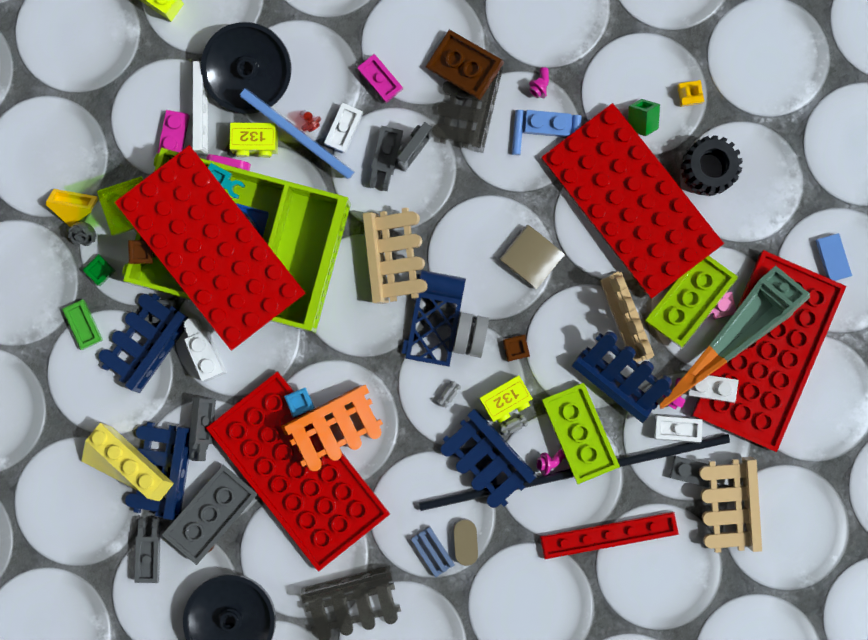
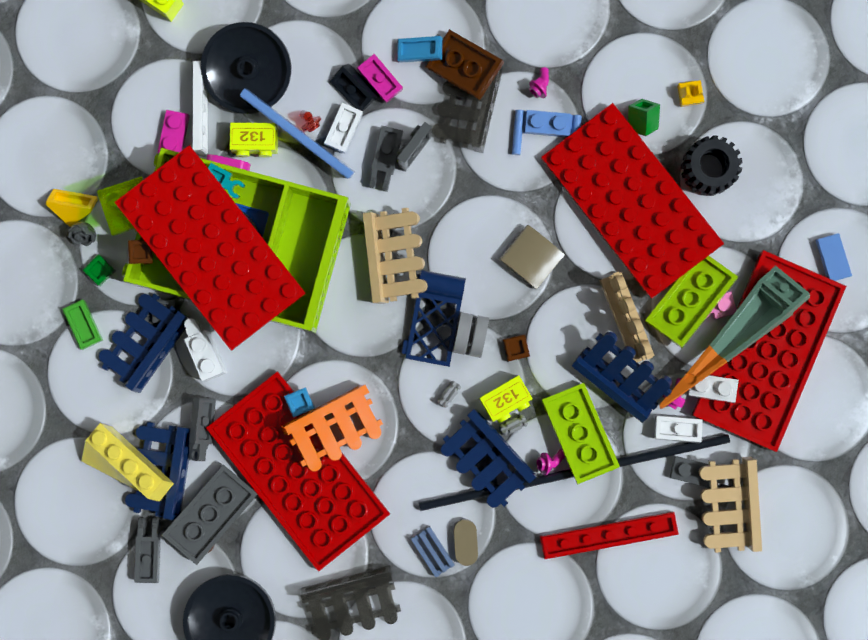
(354, 87): none -> black slope
(419, 49): none -> dark azure tile

